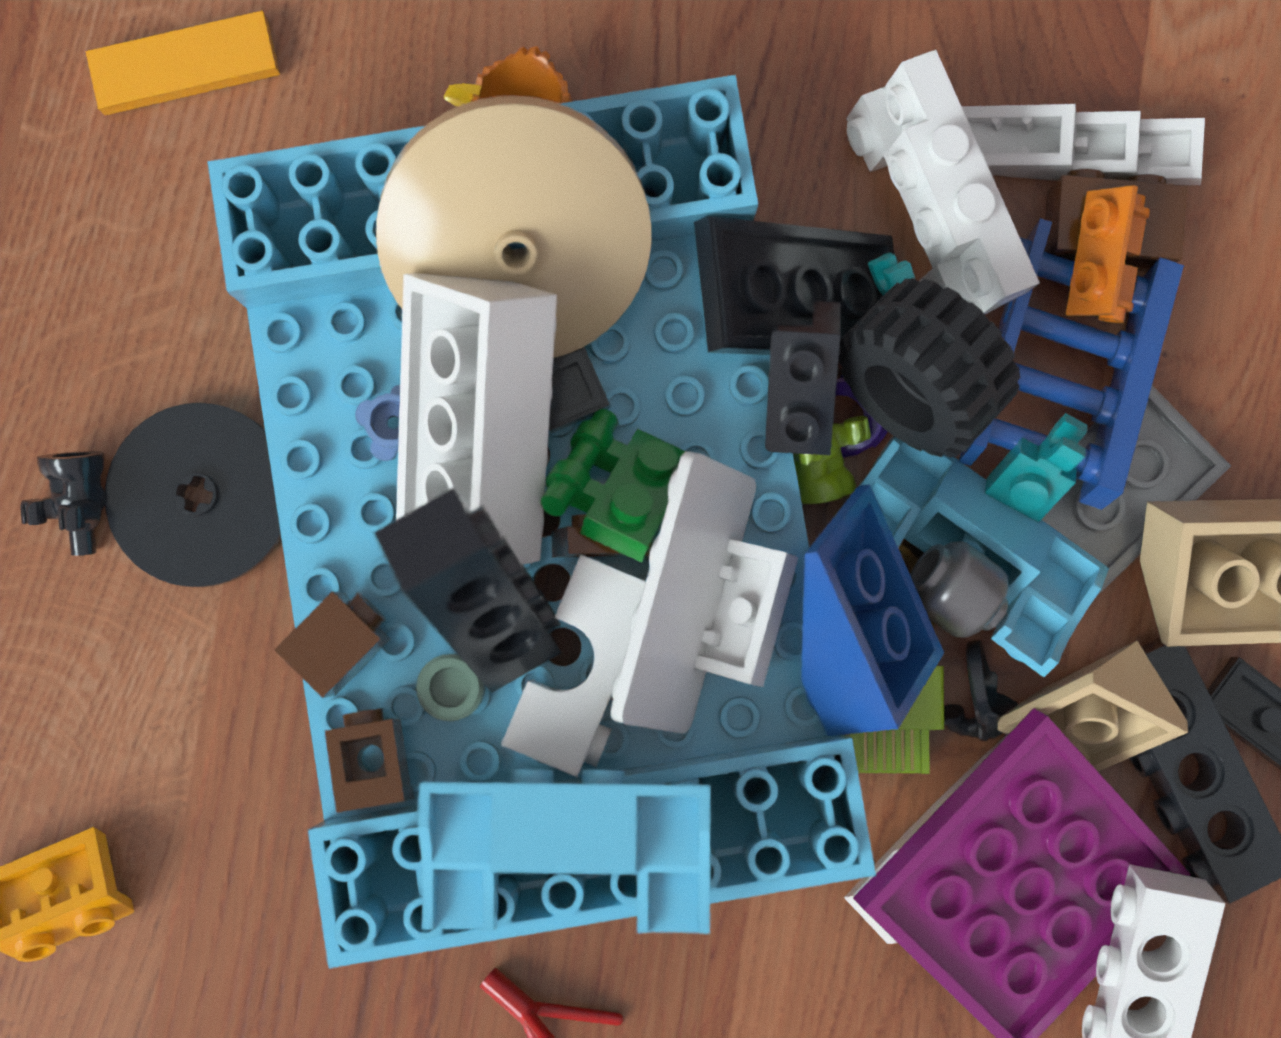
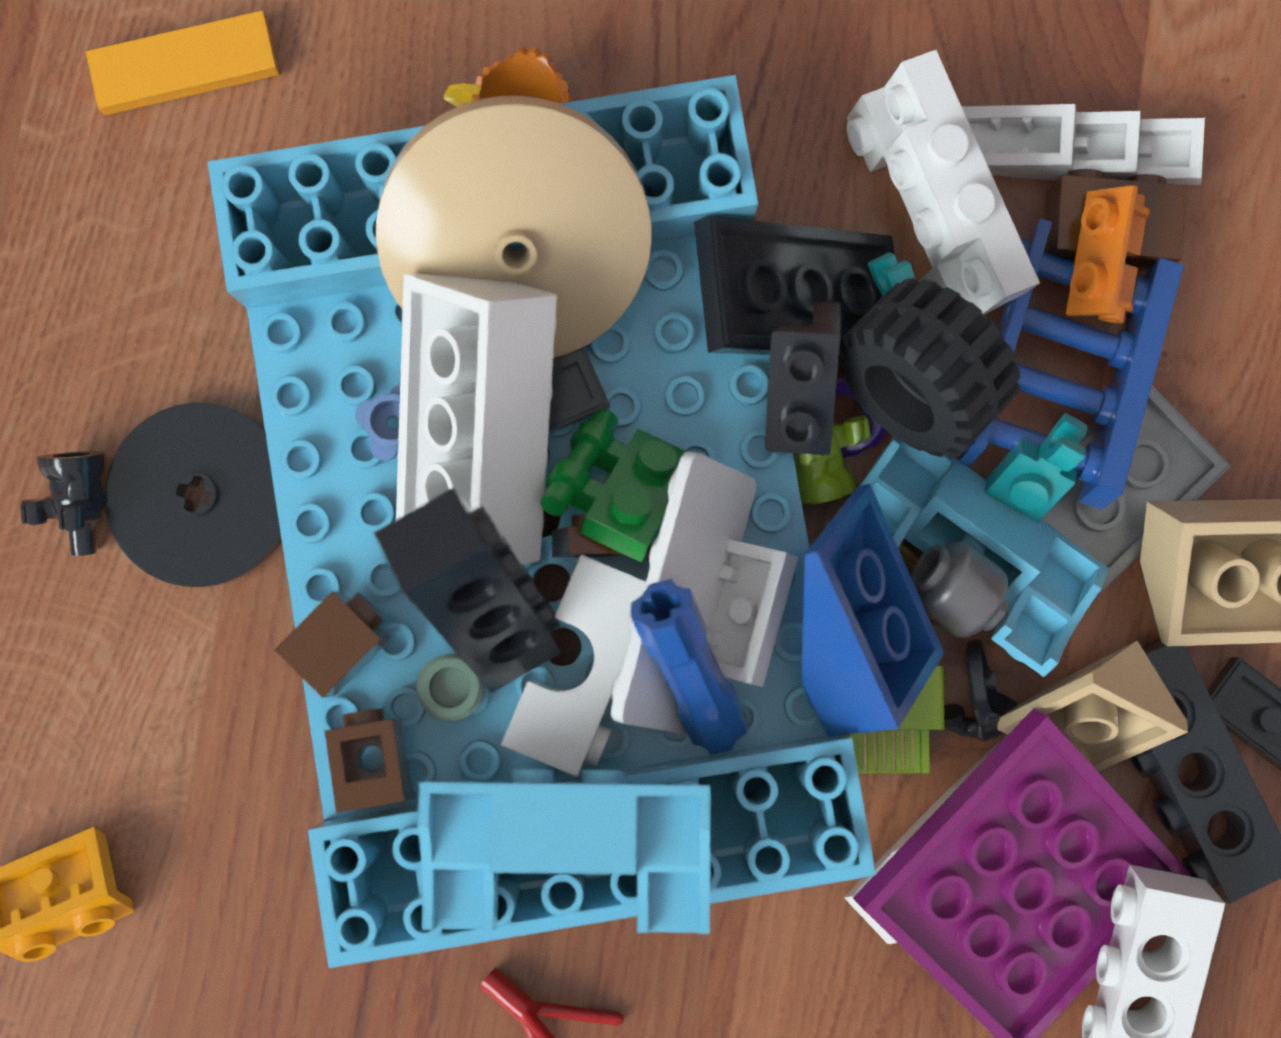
(676, 637): none -> blue axle

